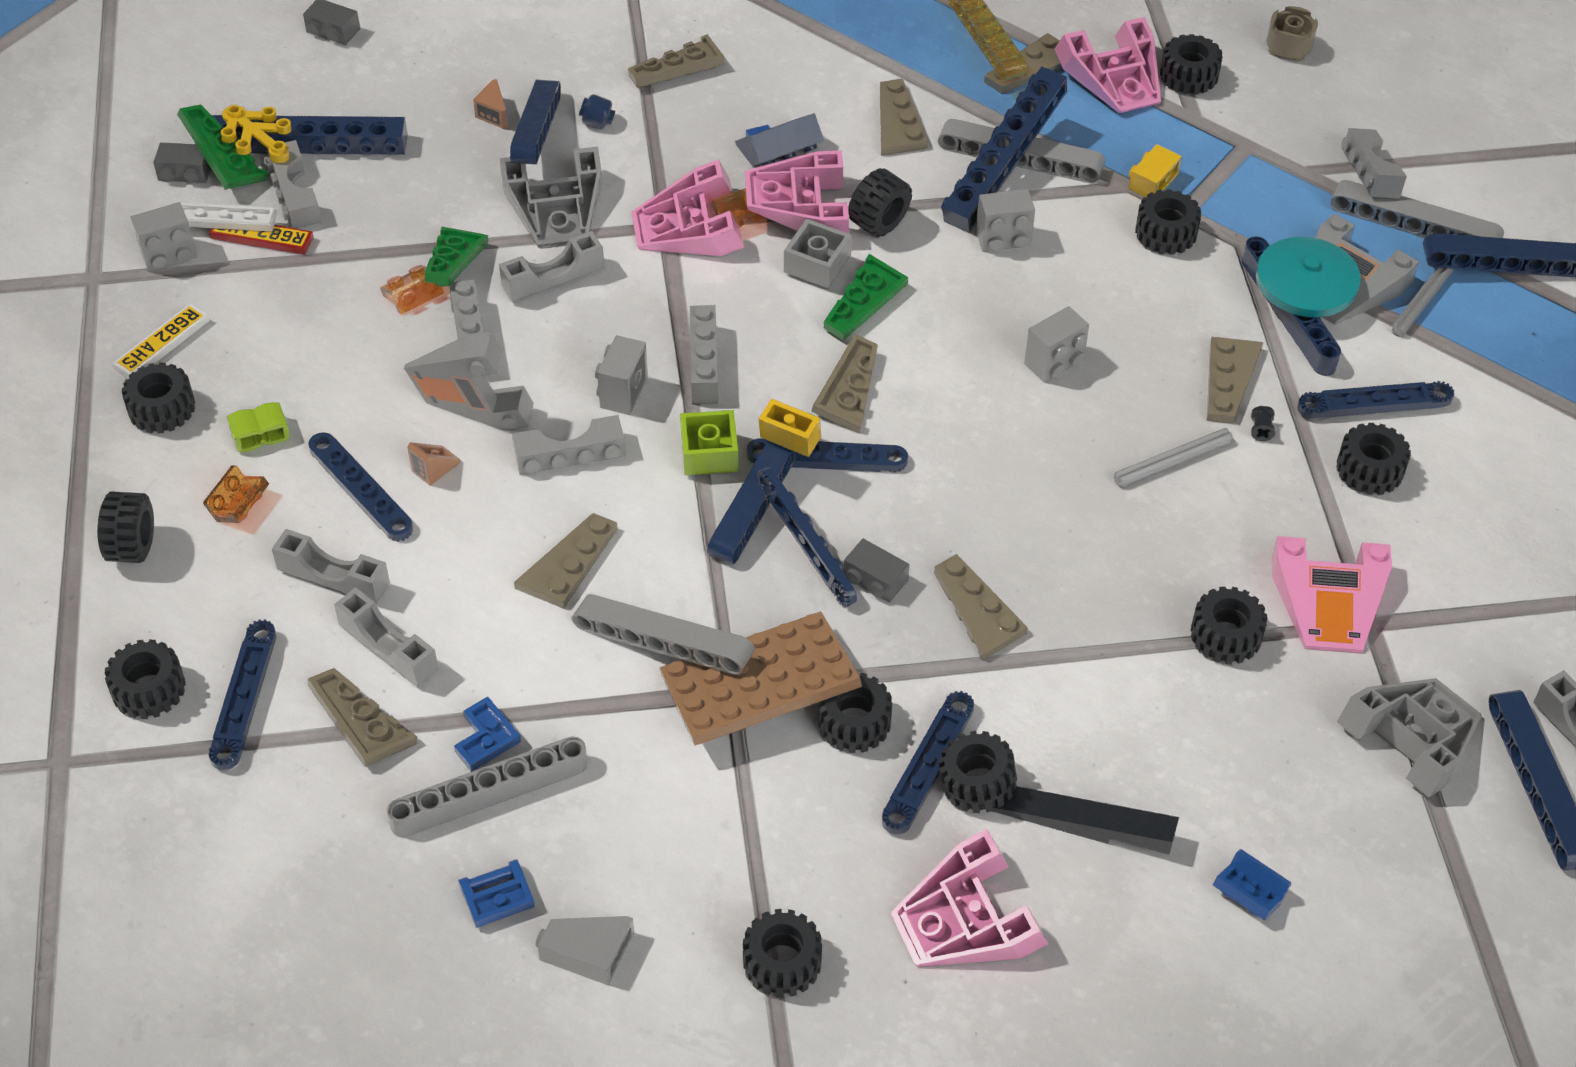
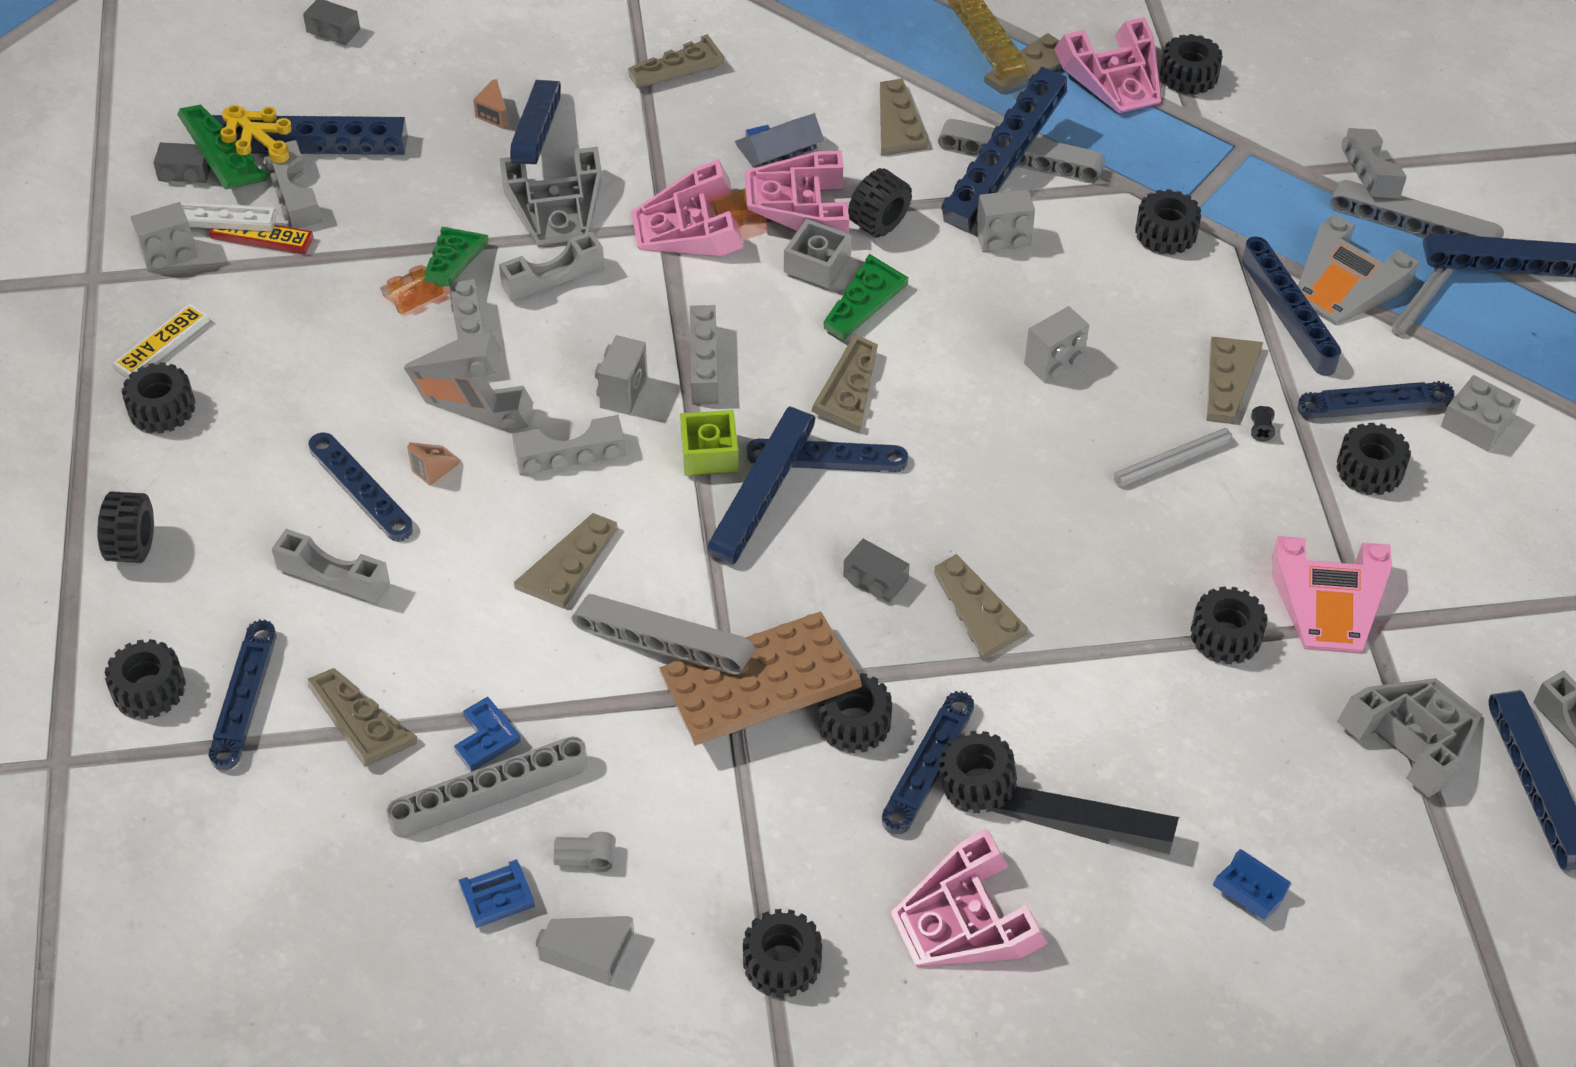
(234, 495): clear orange bracket -> none
(258, 427): lime brick -> none
(364, 621): light grey arch -> none
(594, 852): none -> light grey piece
(597, 111): dark blue head -> none
(790, 427): yellow brick -> none
(803, 532): dark blue plate -> none
(1154, 171): yellow brick -> none
(1291, 33): dark tan brick -> none
(1308, 276): teal dish -> none
(1480, 413): none -> light grey brick

